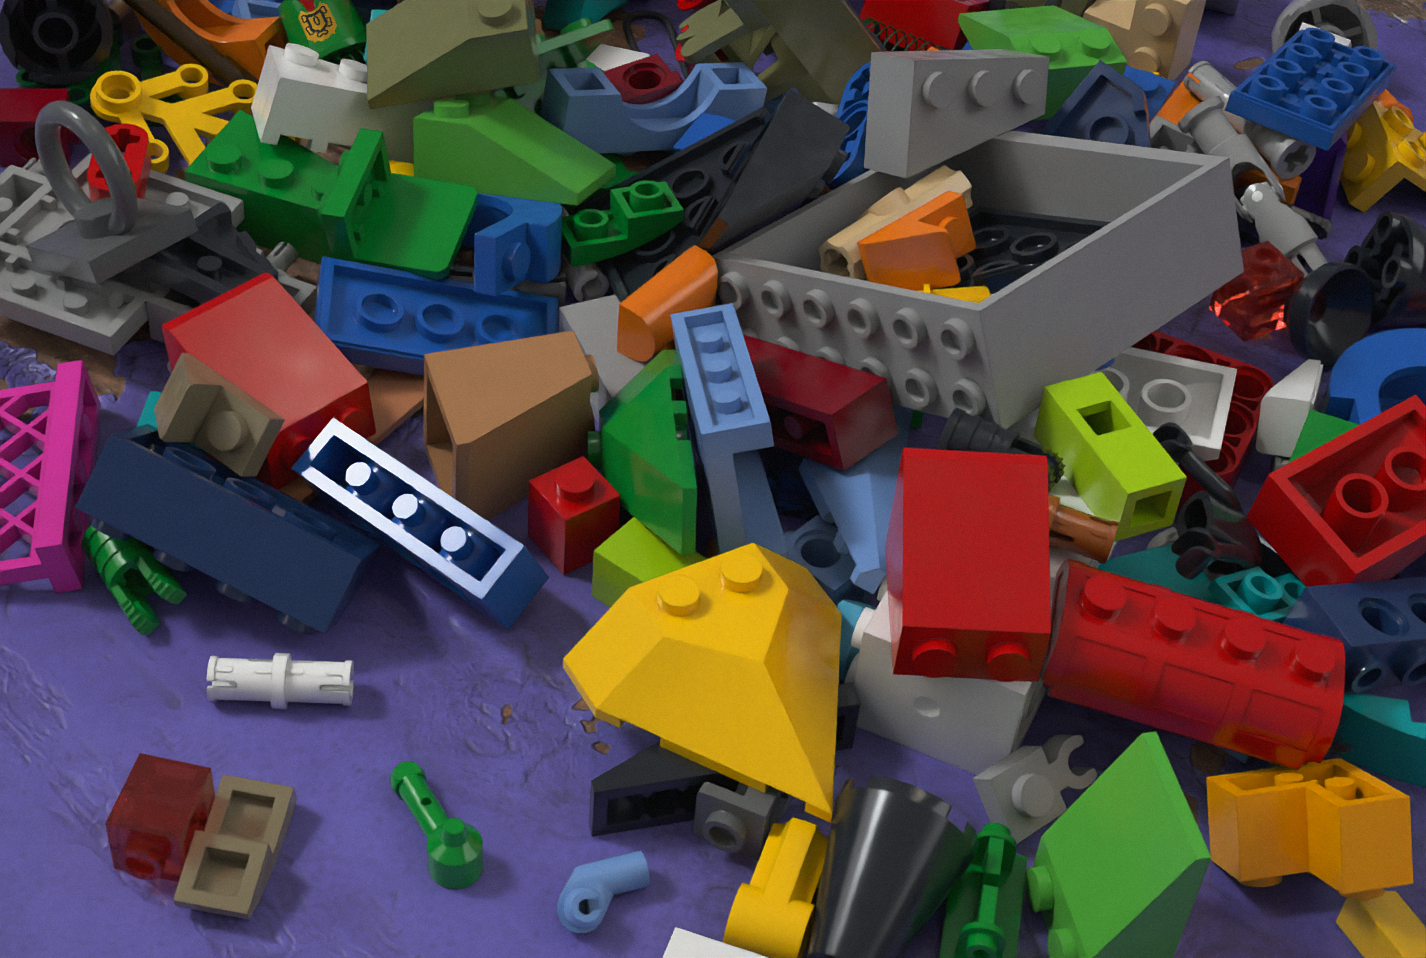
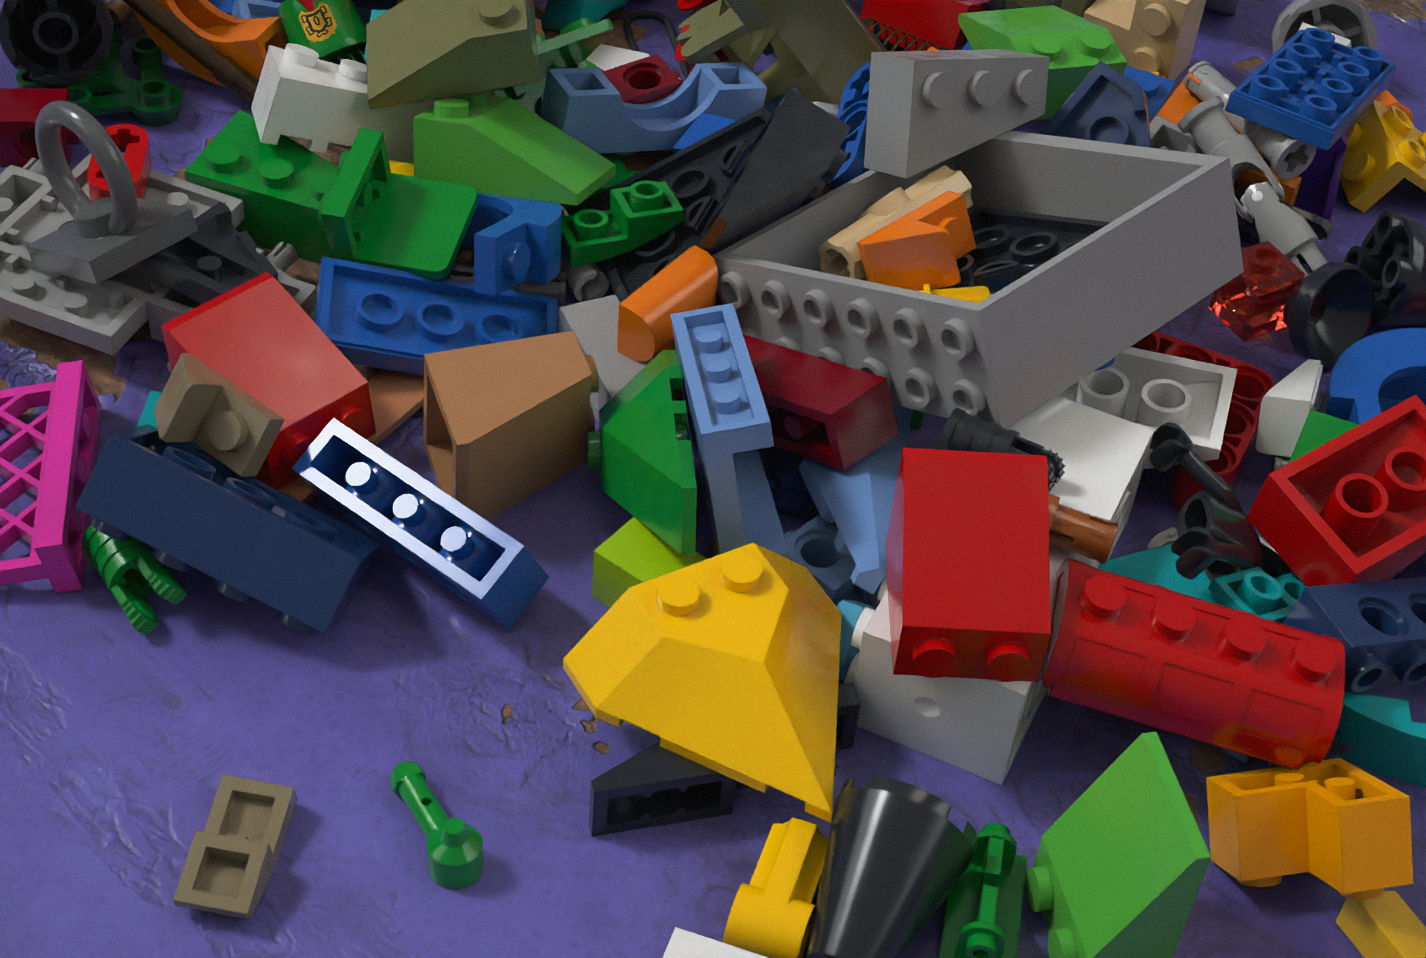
(125, 99): yellow plant -> none
(159, 816): clear red brick -> none
(280, 680): white pin -> none
(572, 513): red brick -> none
(594, 884): medium blue arm -> none
(738, 819): dark grey bracket -> none
(1027, 785): light grey plate -> none
(1109, 455): lime brick -> none

